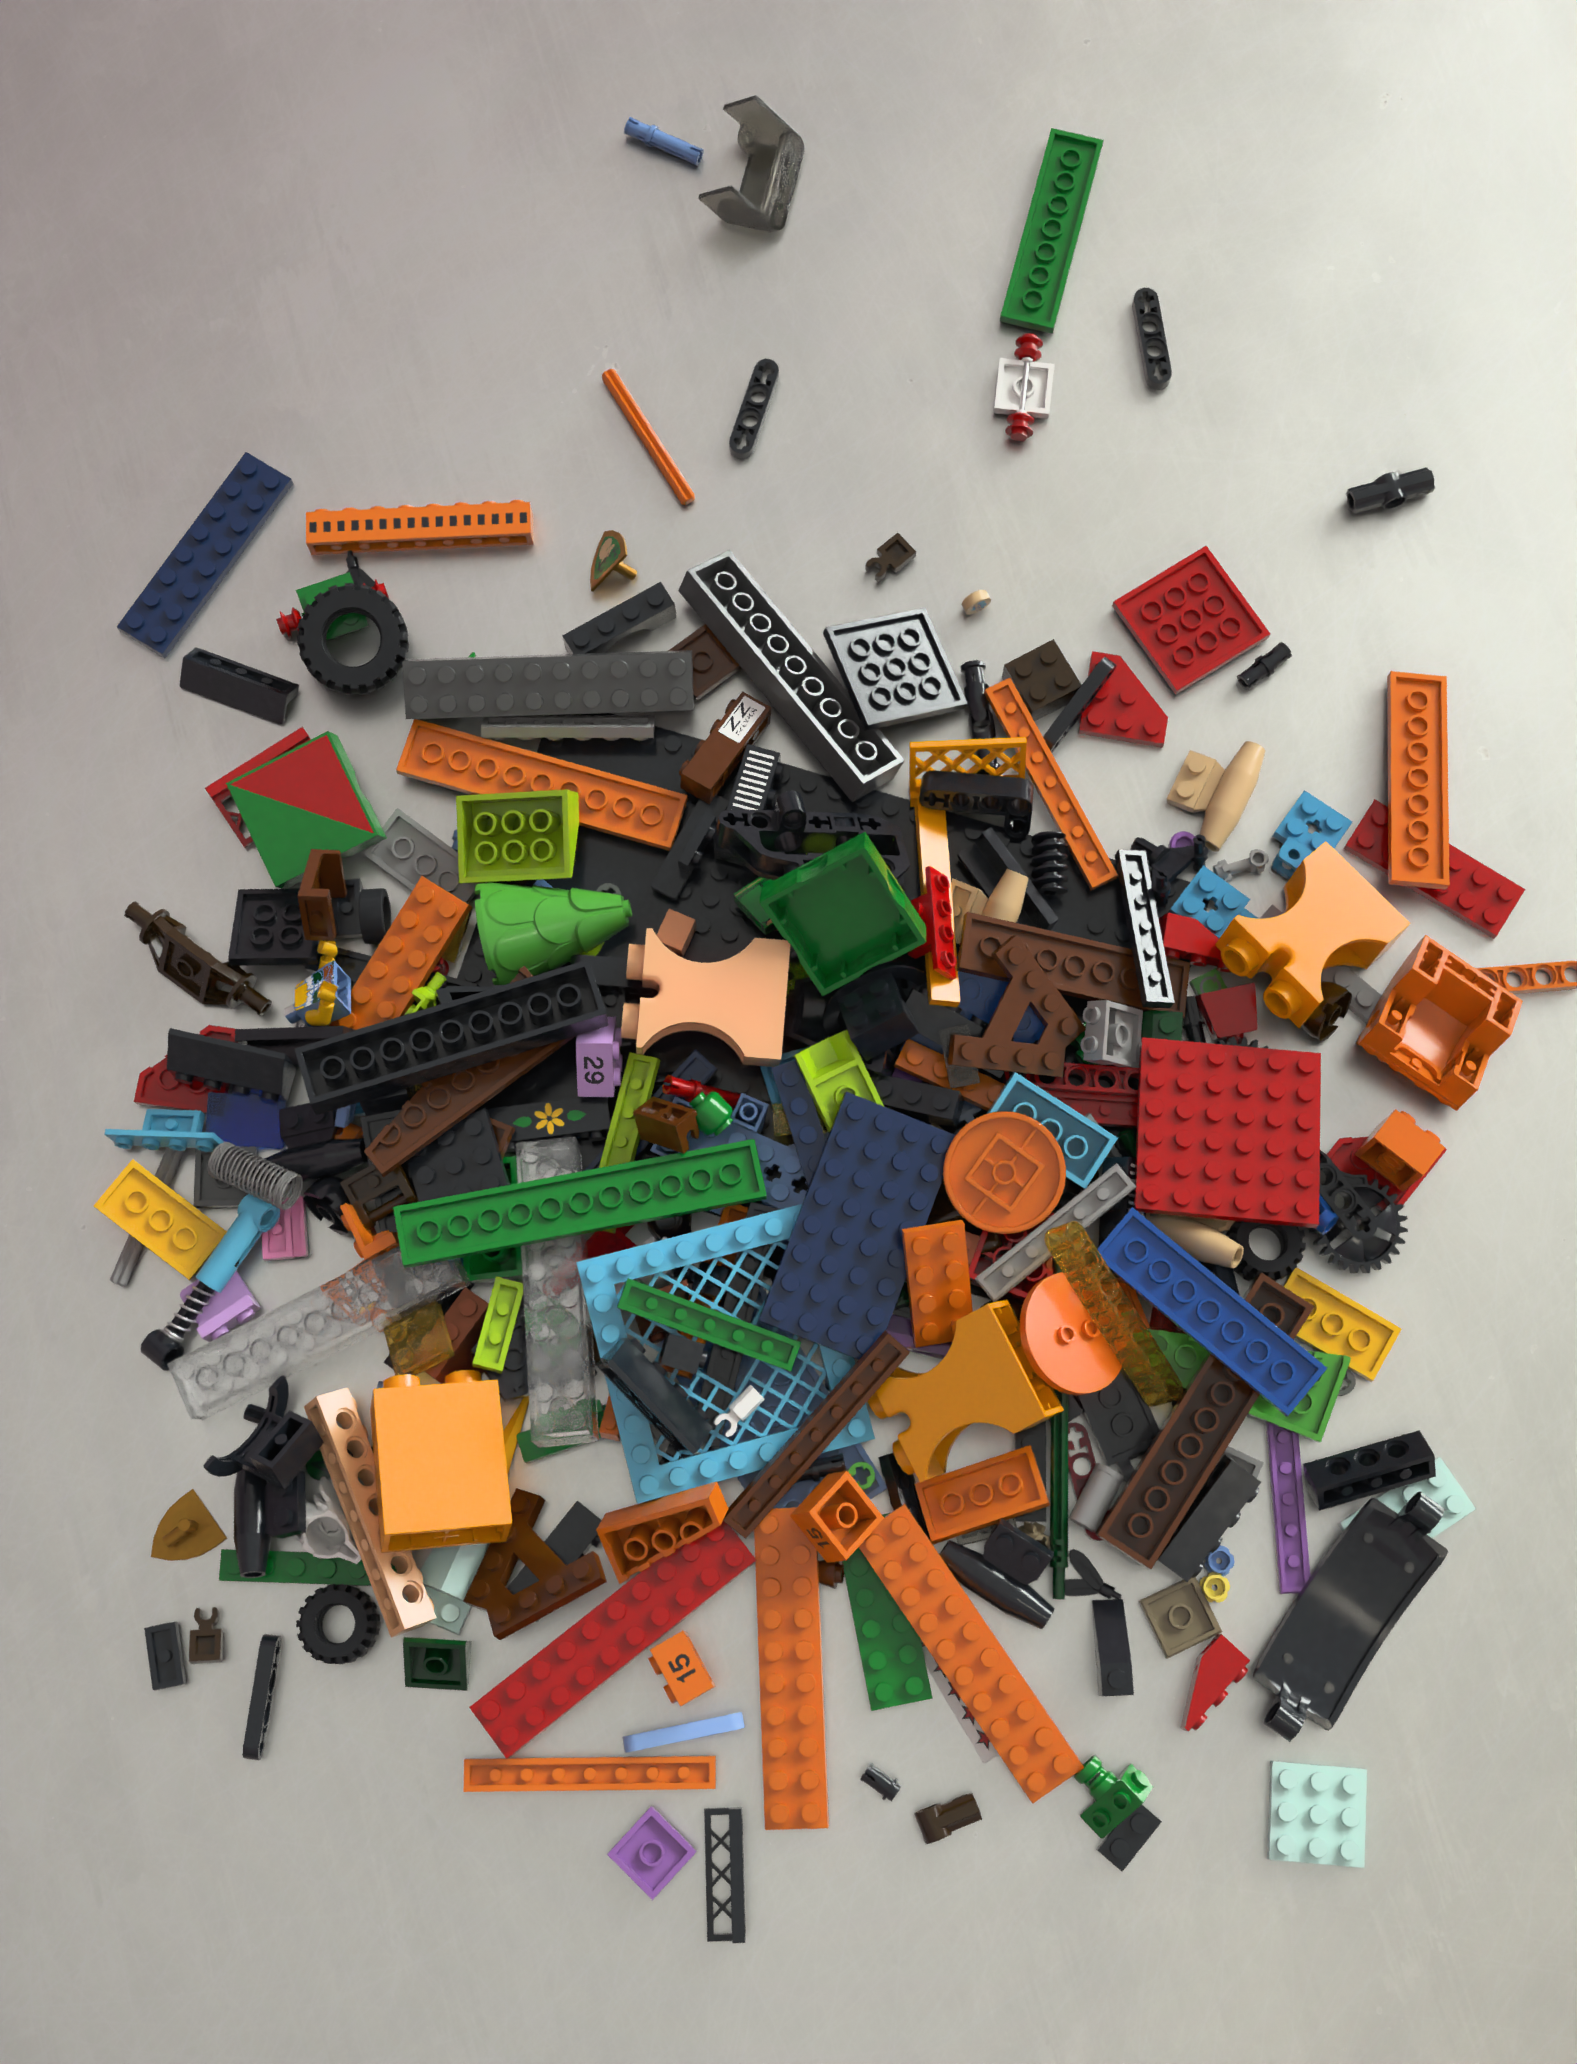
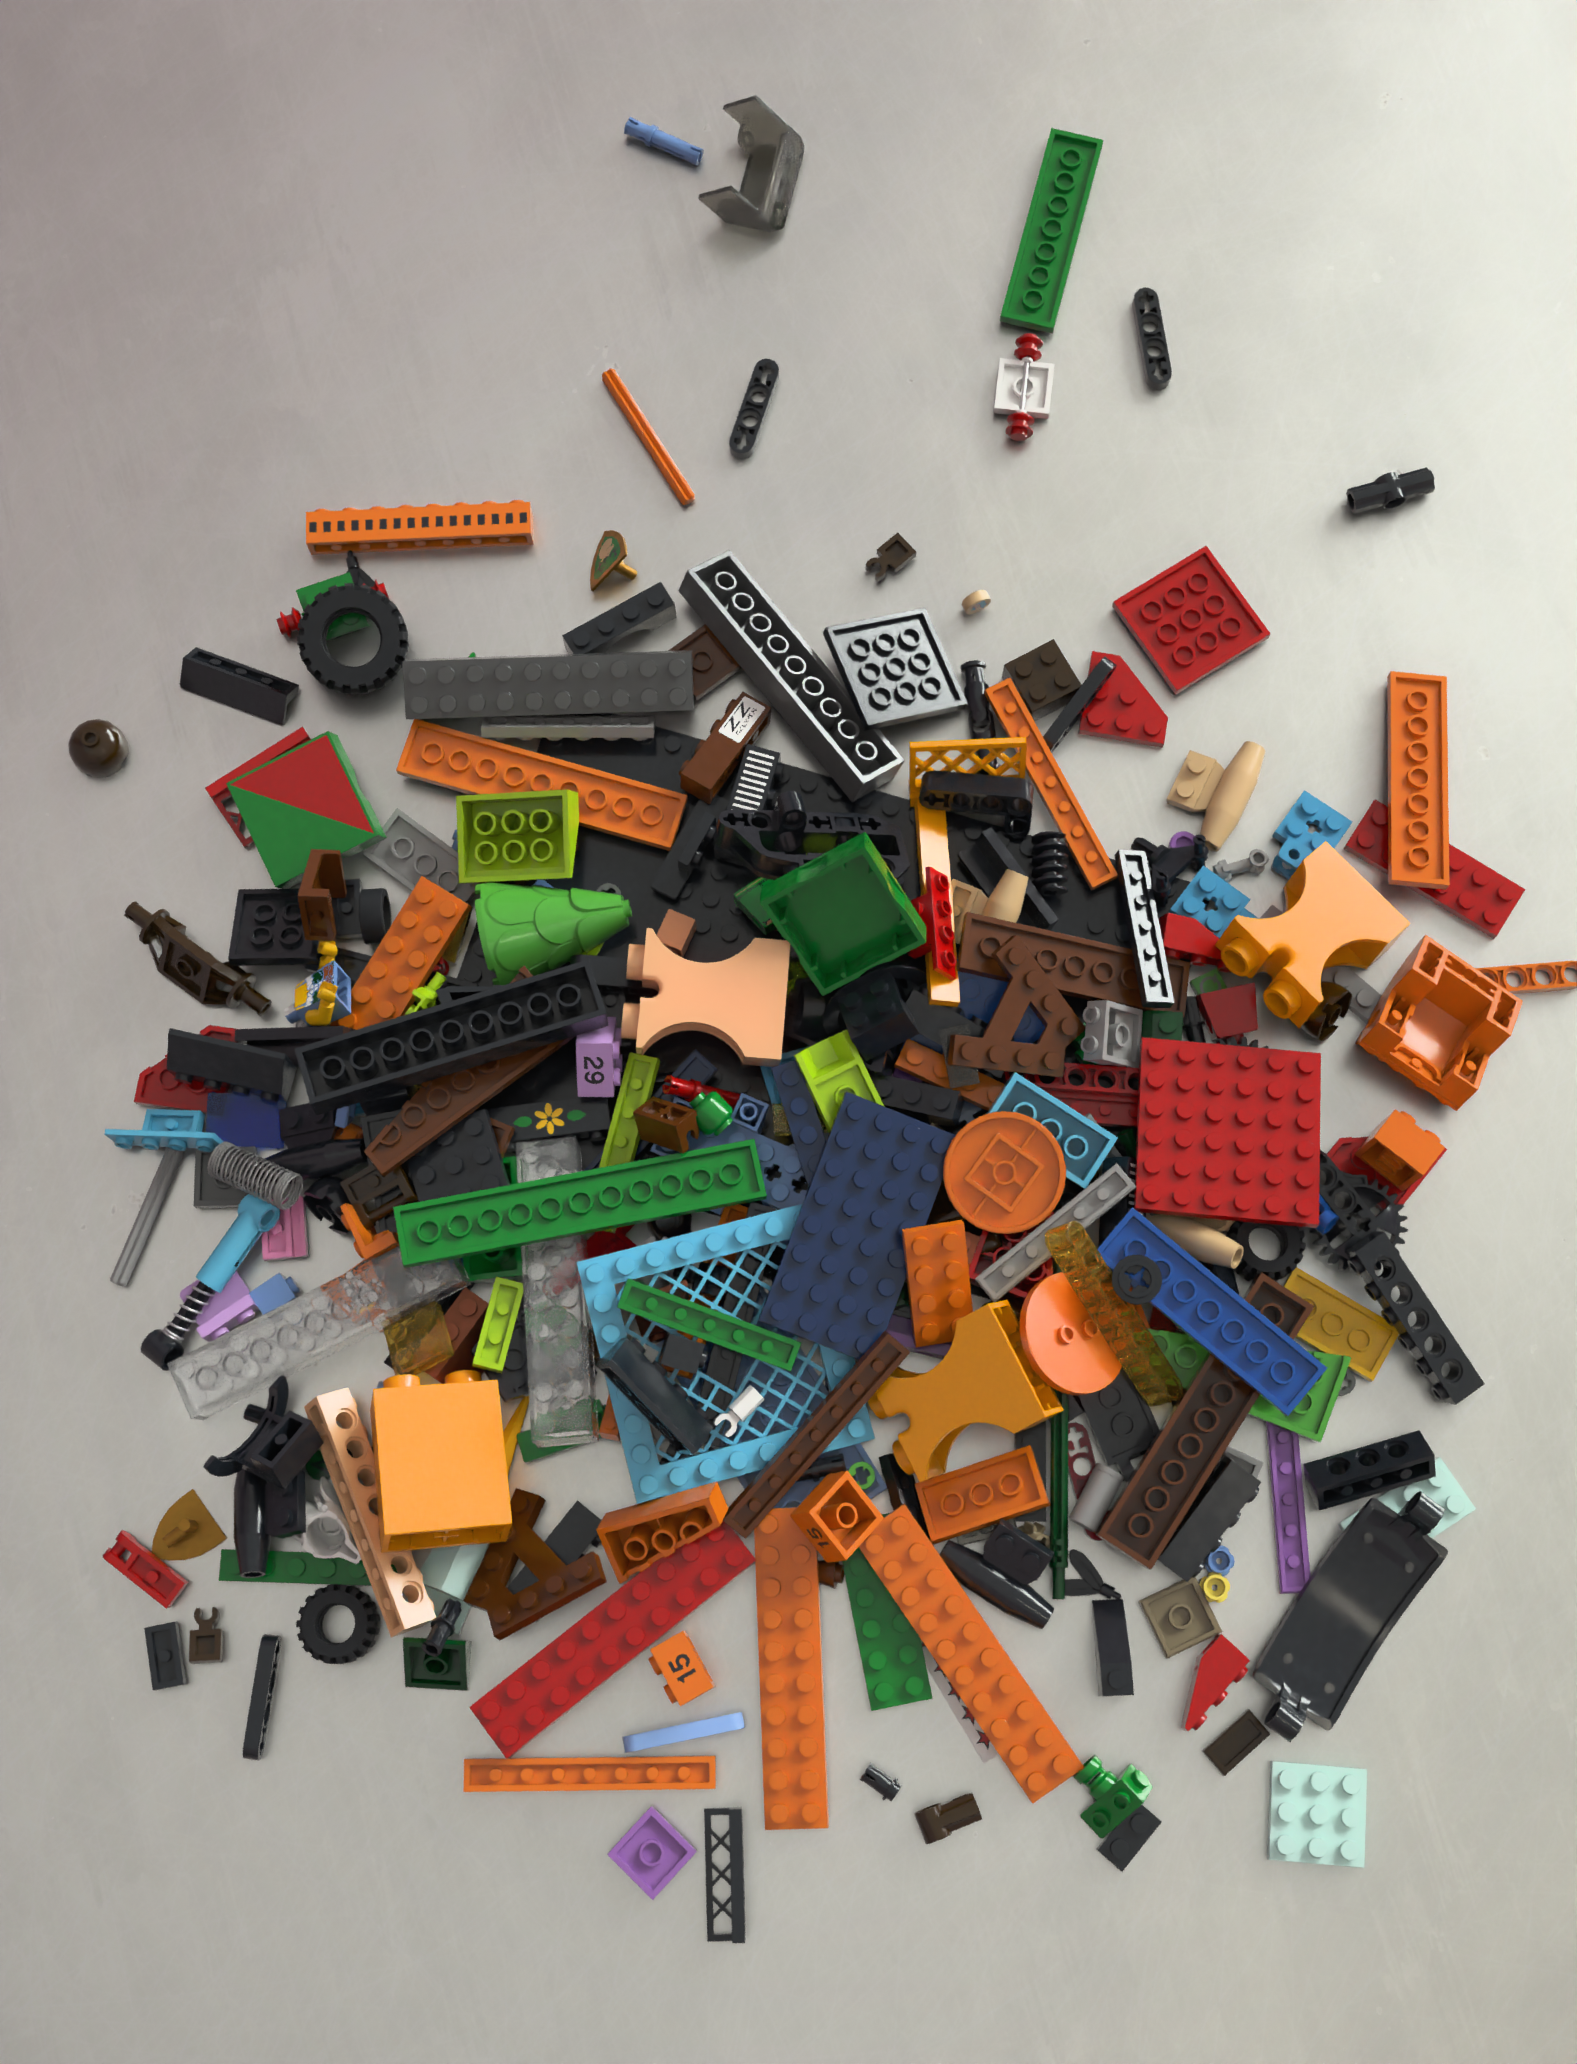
(98, 748): none -> dark brown cylinder
(145, 1570): none -> red plate
(160, 1219): yellow plate -> none
(205, 555): dark blue plate -> none
(274, 1293): none -> medium blue brick
(442, 1628): none -> black axle
(1132, 1265): none -> black gear
(1236, 1742): none -> dark brown tile
(1264, 666): black pin -> none
(1462, 1376): none -> black brick

